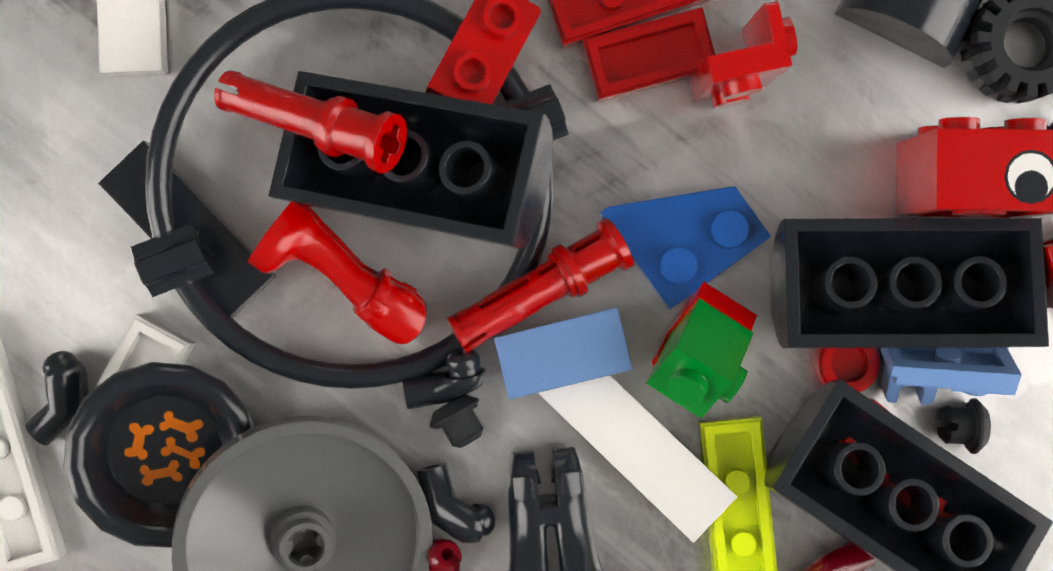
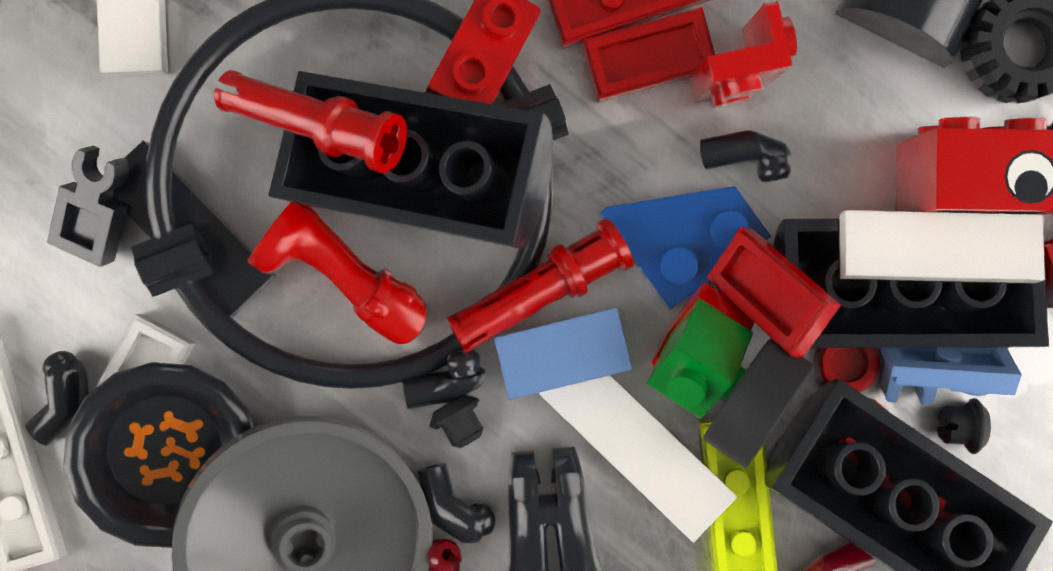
(85, 214): none -> plate
(748, 147): none -> black arm
(757, 403): none -> black tyre
(773, 292): none -> red tile
(941, 246): none -> white tile

